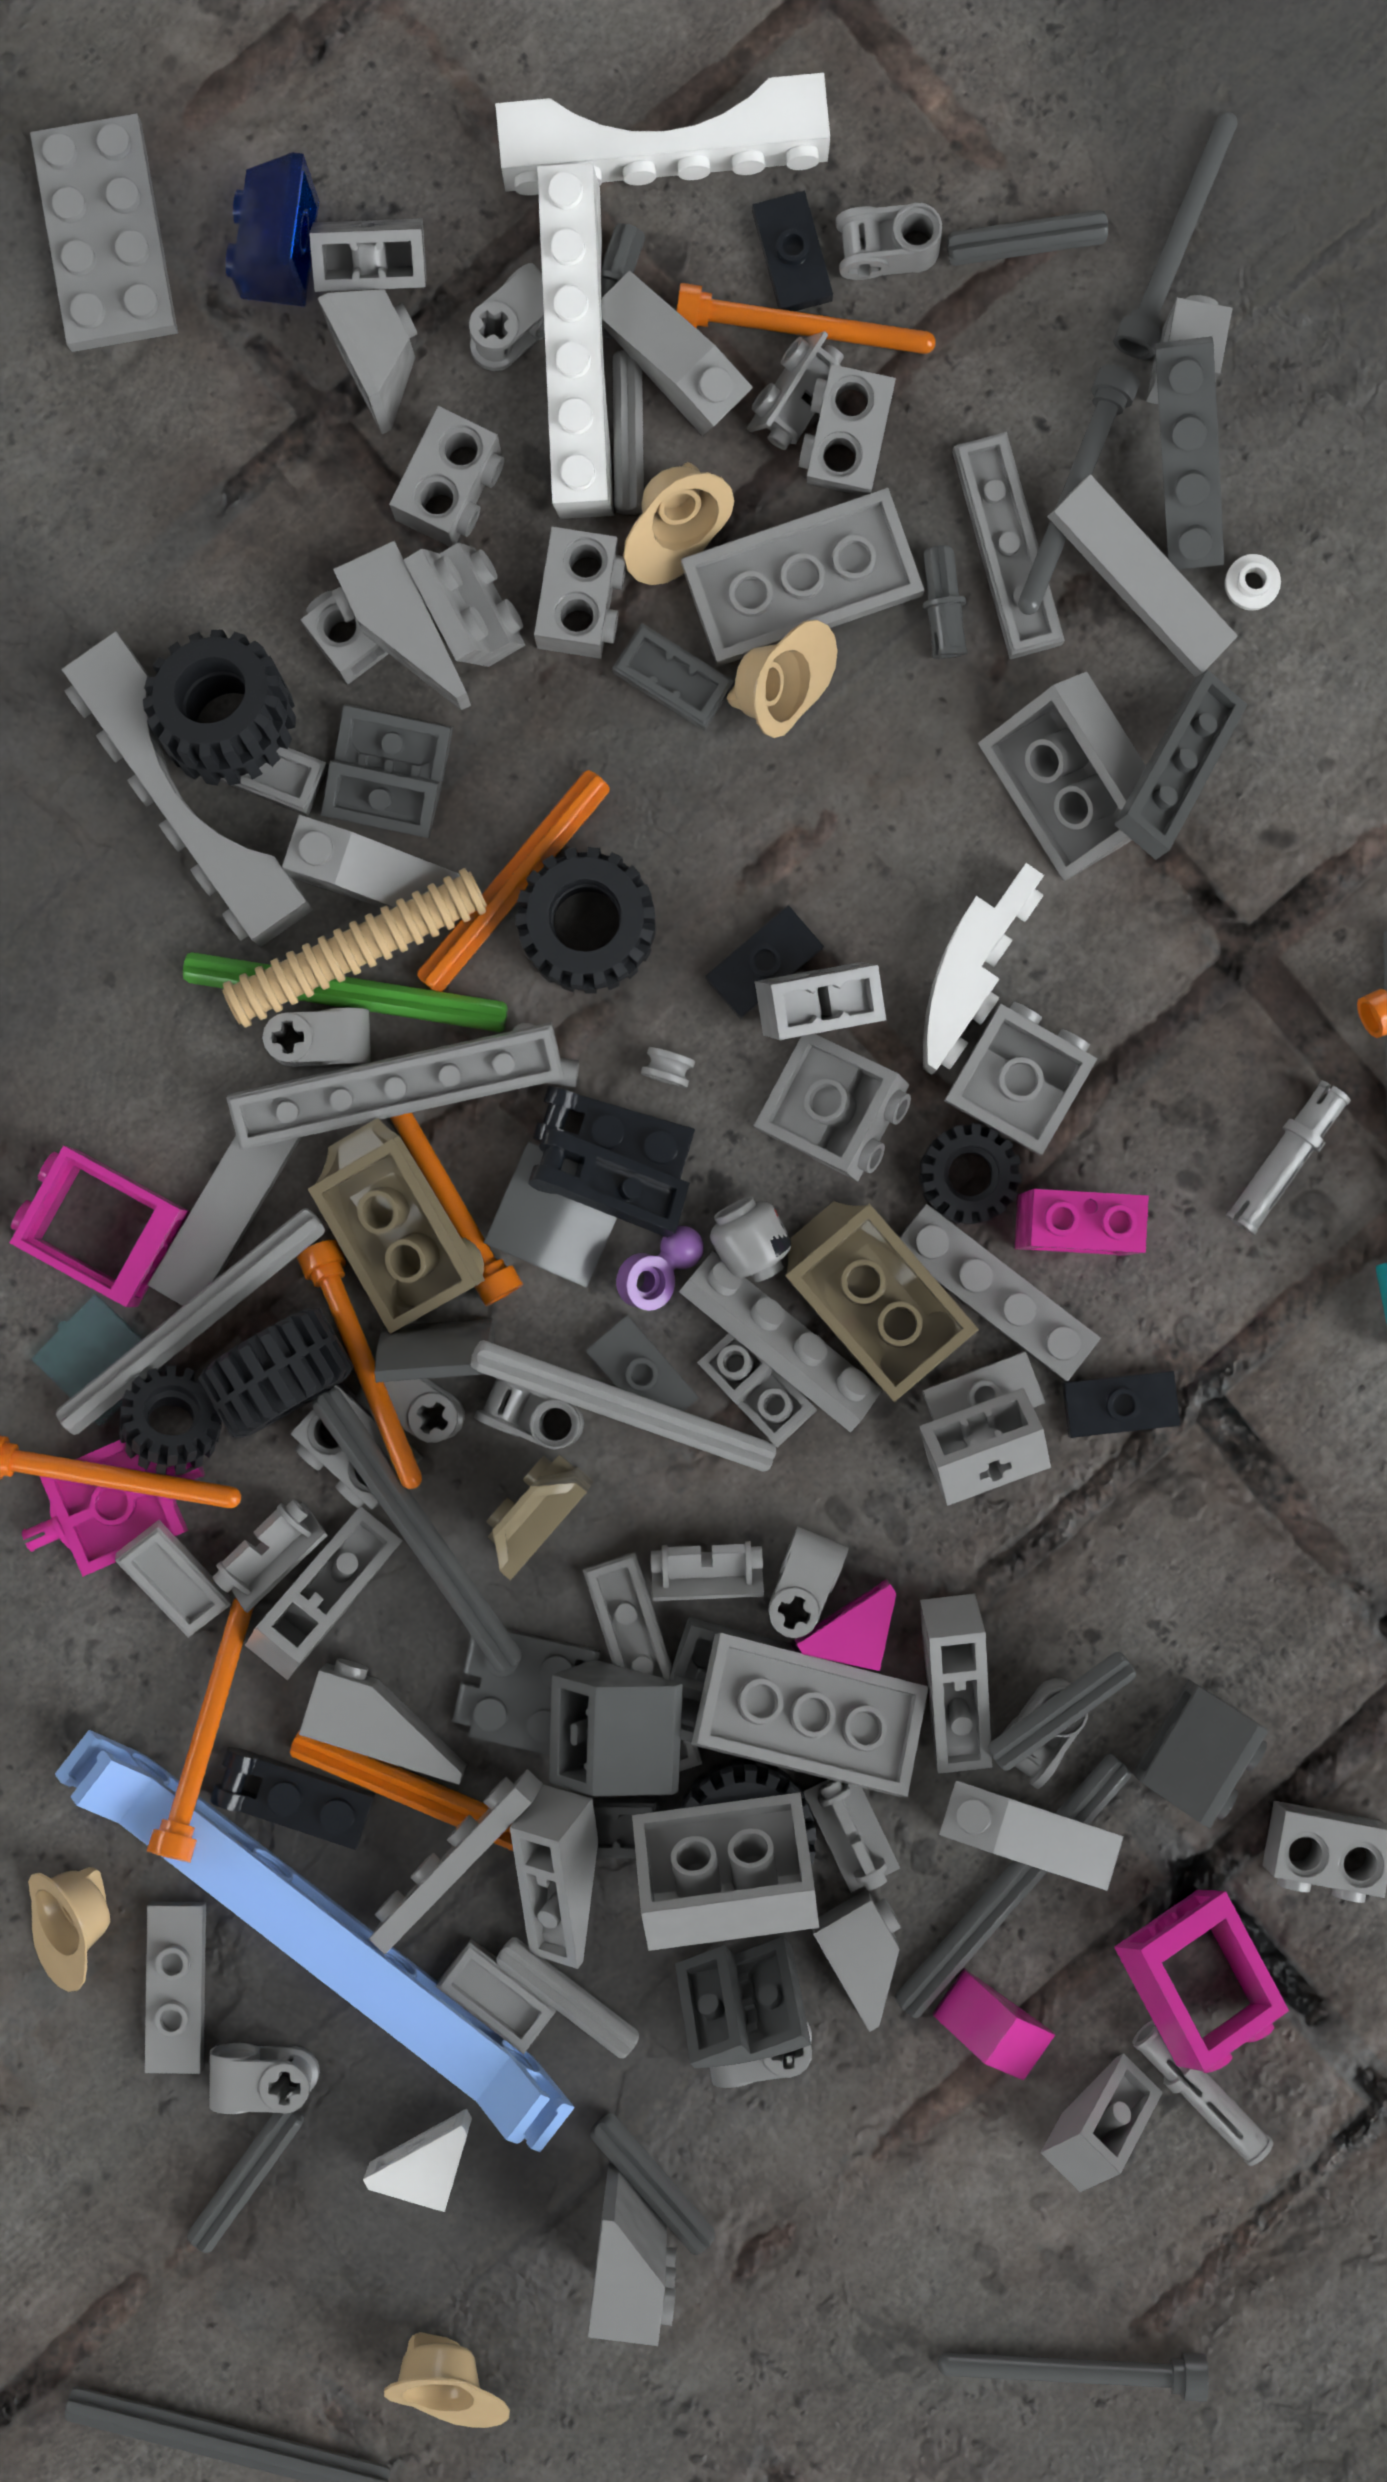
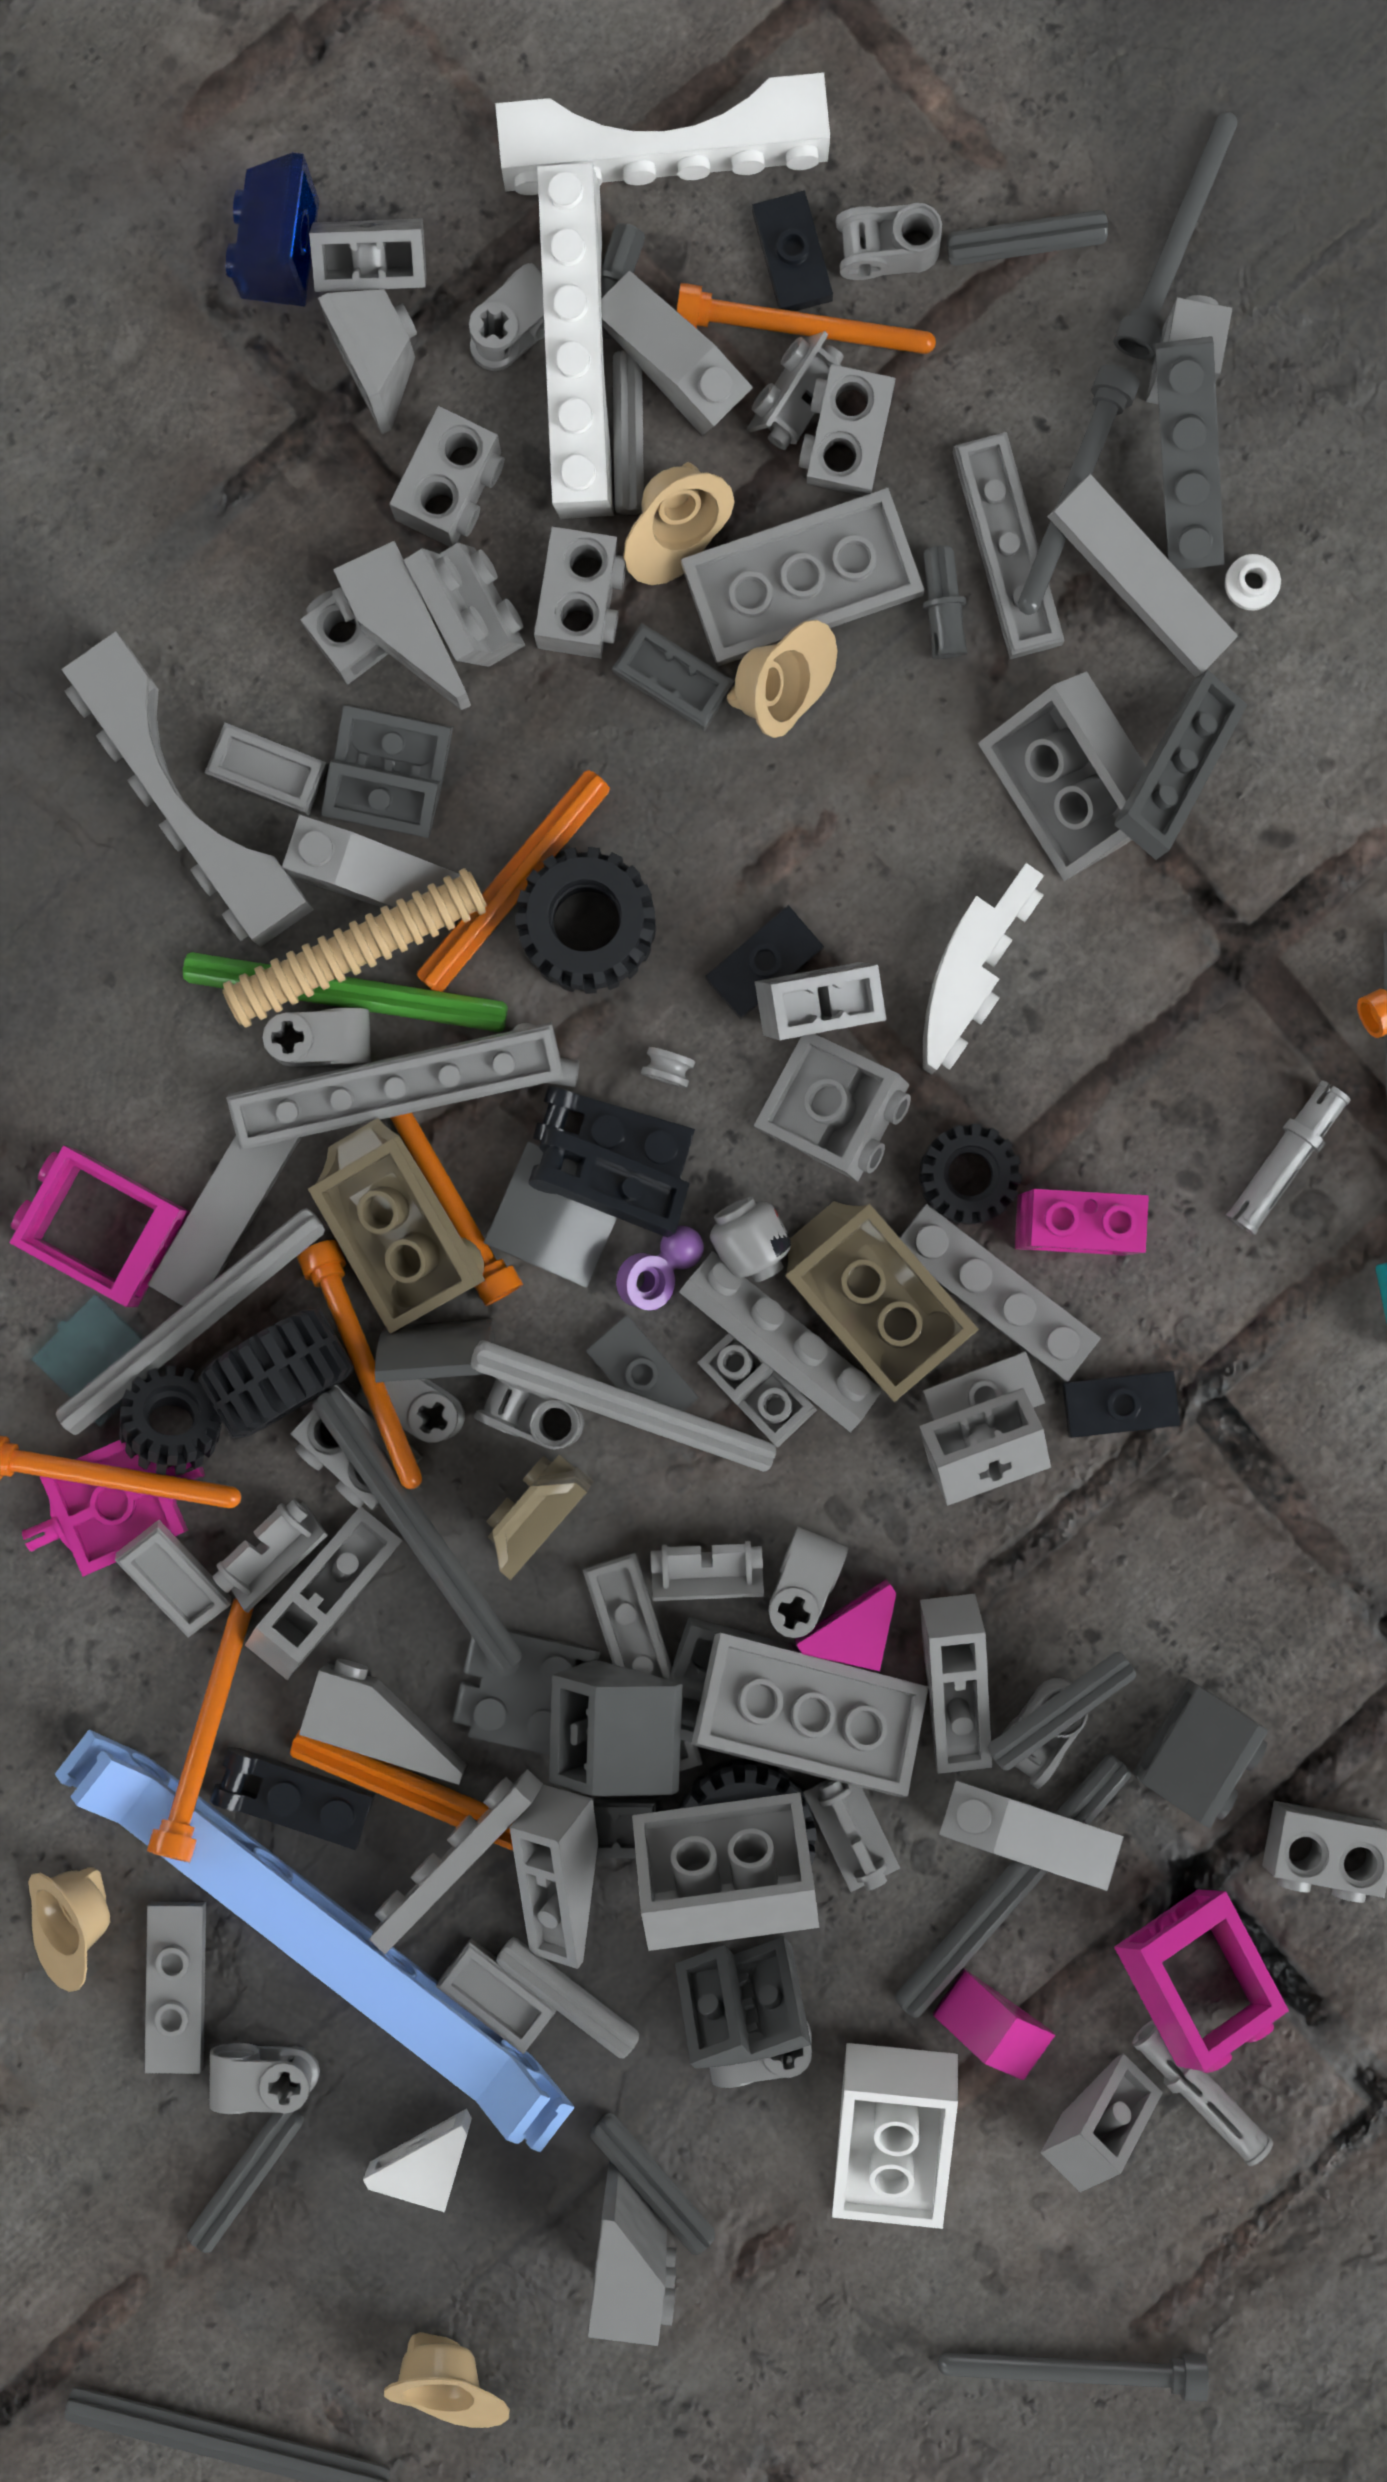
(104, 232): light grey plate -> none
(198, 675): black tyre -> none
(862, 1951): light grey slope -> none
(895, 2135): none -> white slope
(1021, 1077): light grey plate -> none

